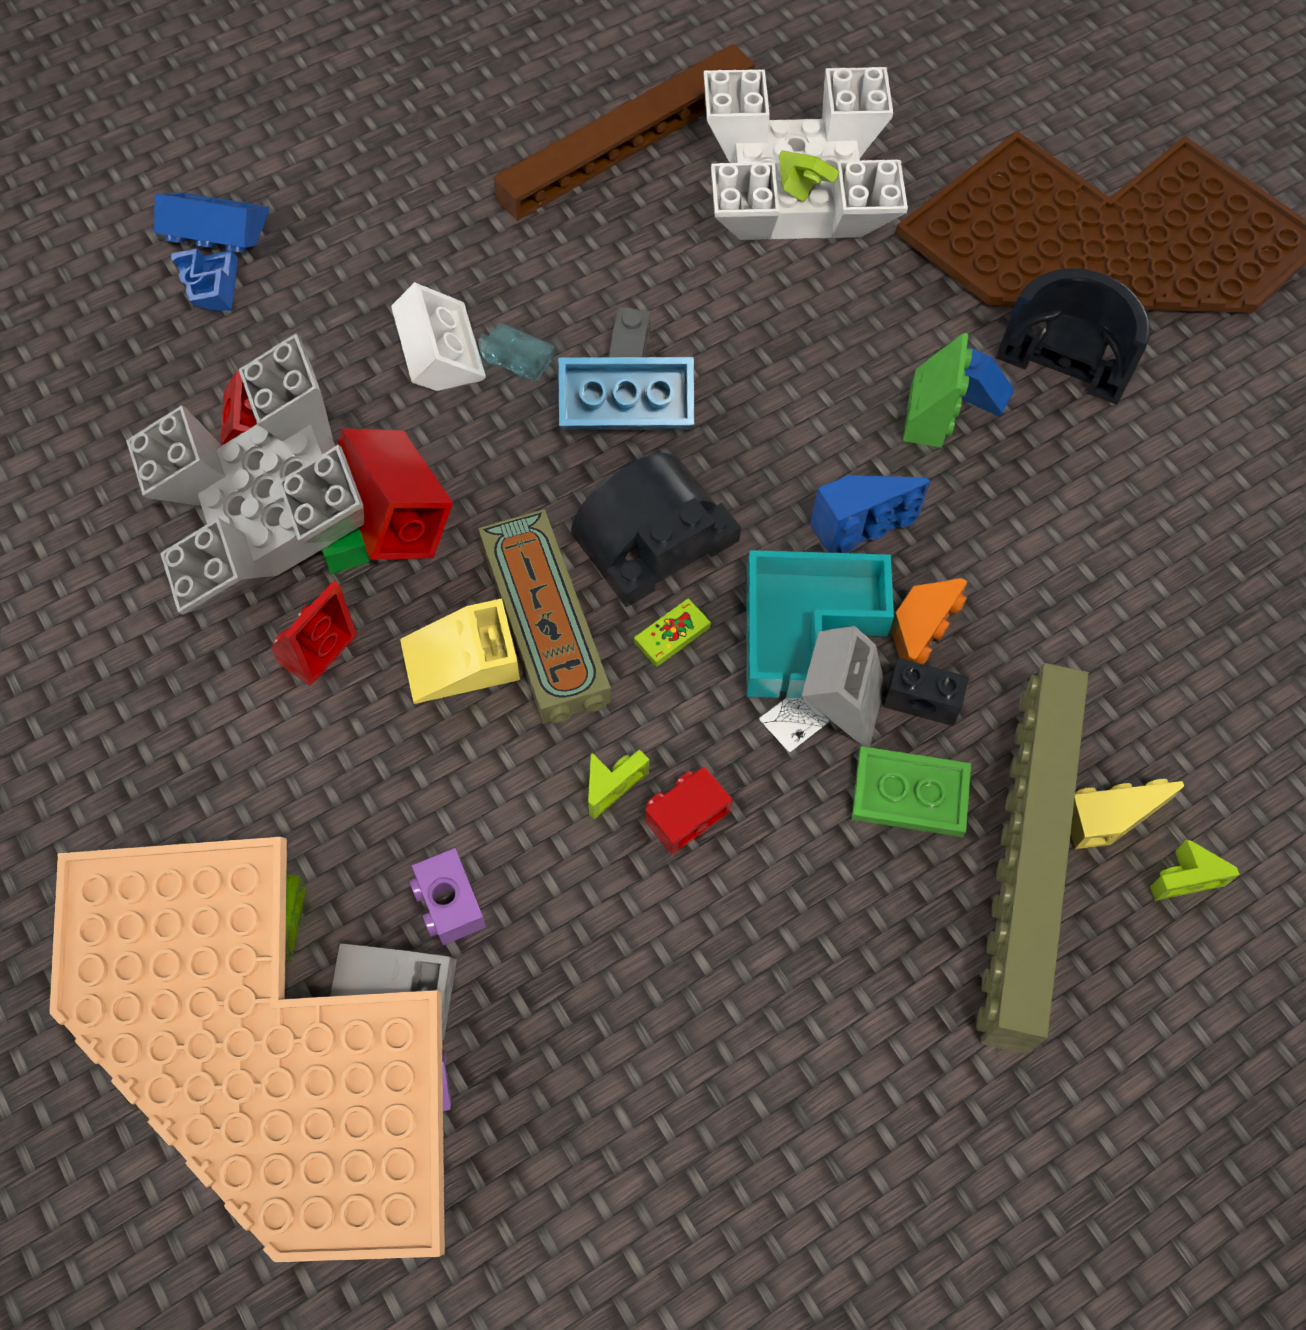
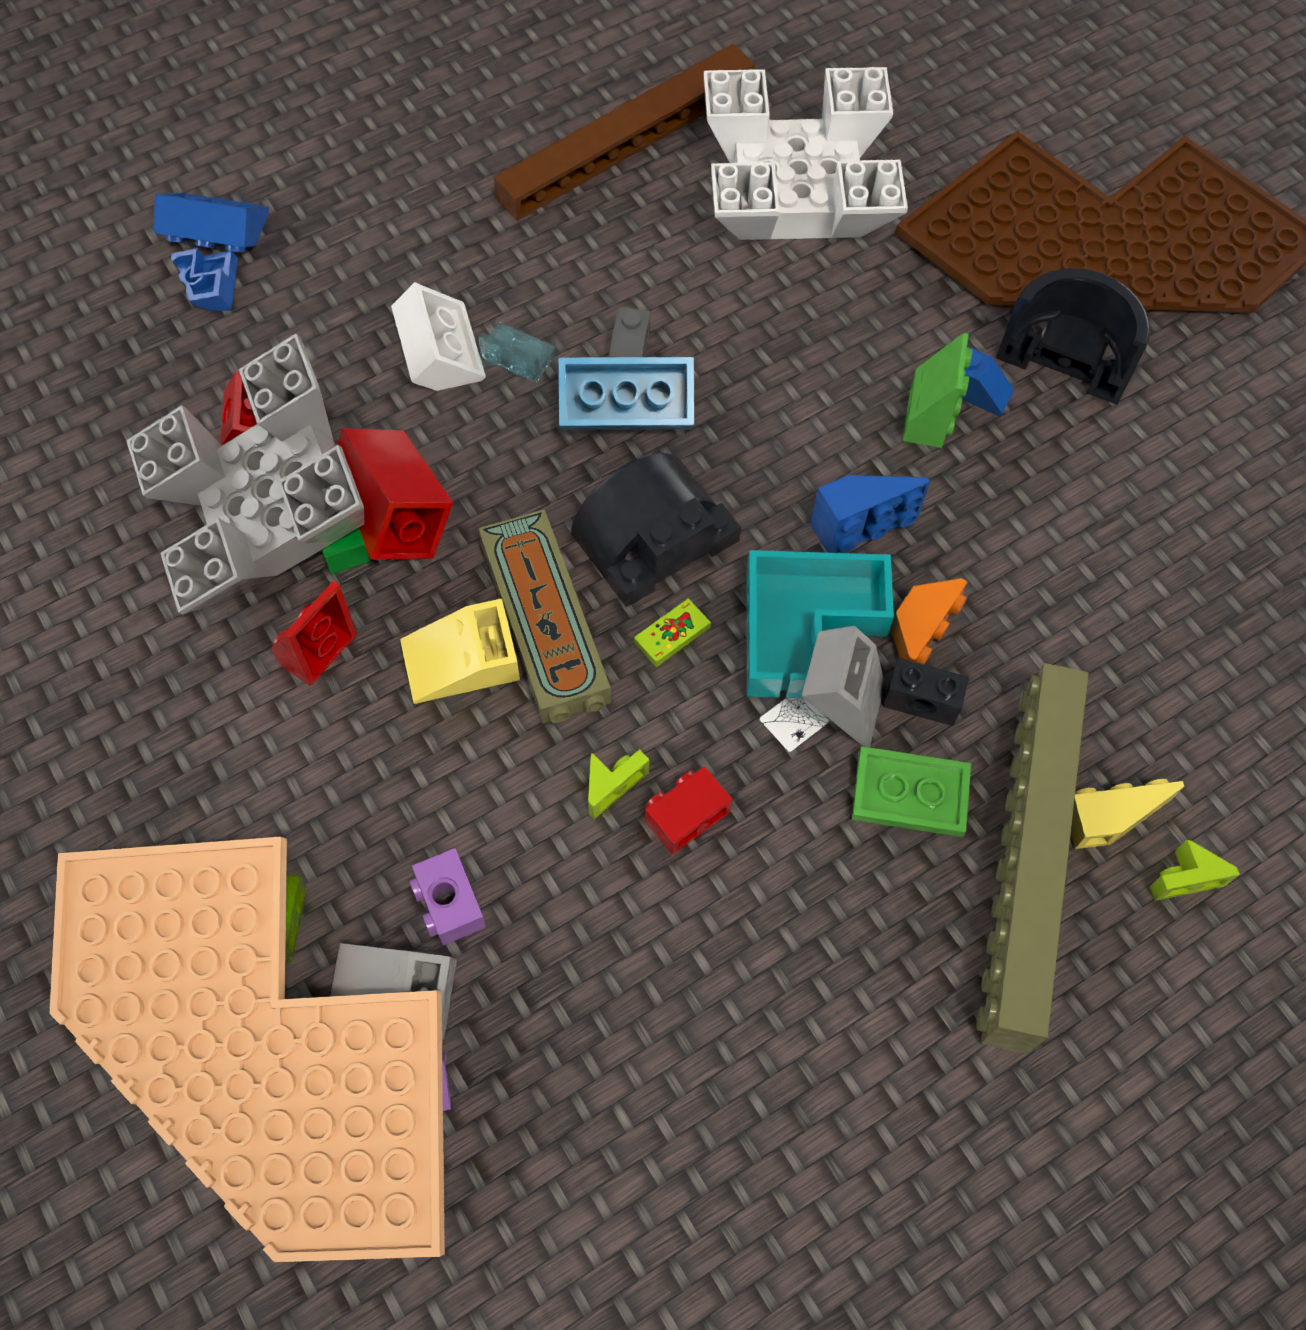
(802, 171): lime slope -> none

